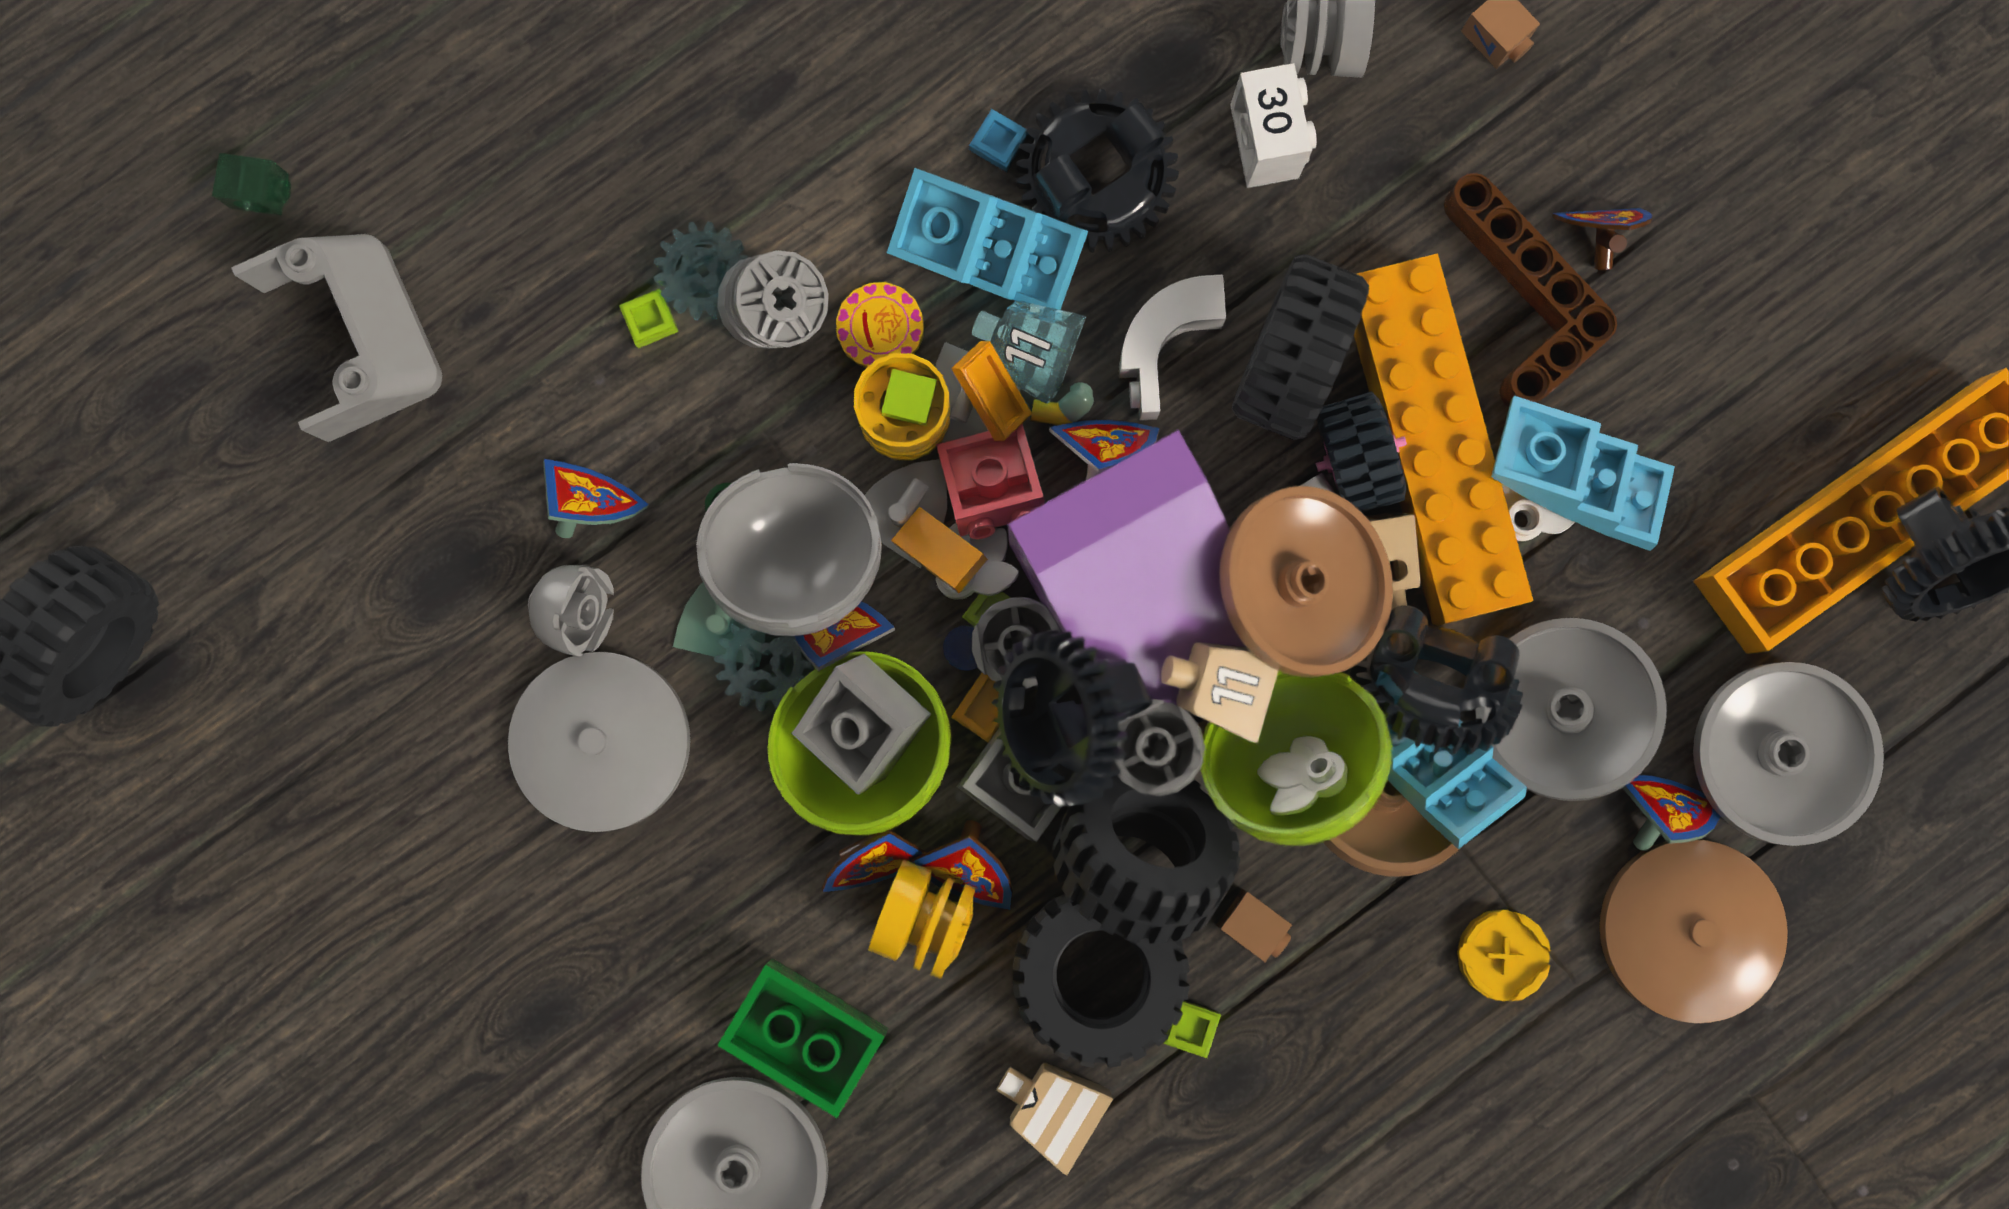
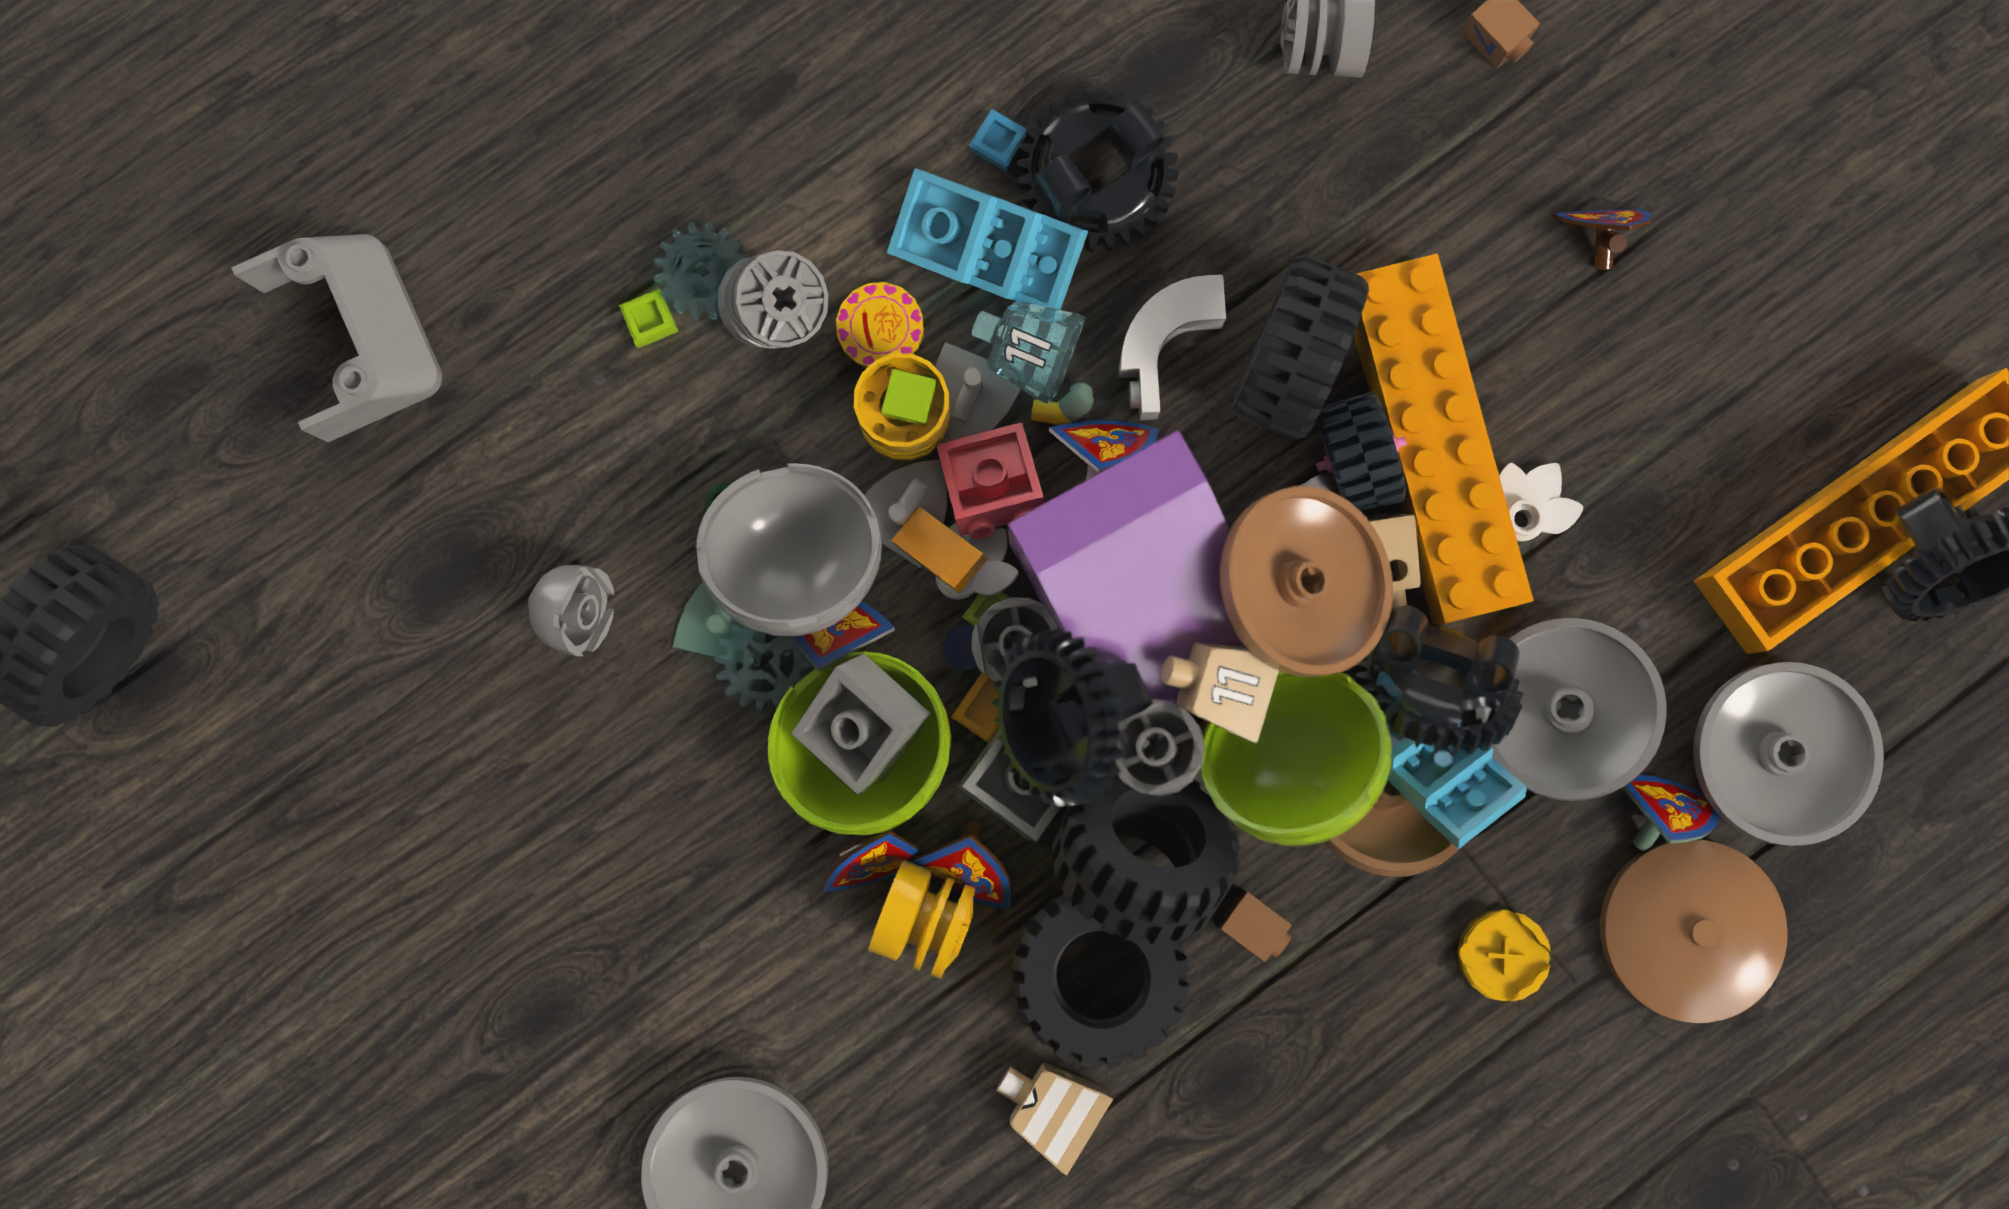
(251, 184): clear green brick -> none
(586, 497): shield -> none
(599, 741): light grey dish -> none
(803, 1037): green brick -> none
(991, 390): light orange tile -> none
(1194, 1030): lime tile -> none
(1272, 124): white brick -> none
(1303, 775): white plate -> none
(1533, 286): reddish brown beam -> none
(1582, 473): medium azure slope -> none

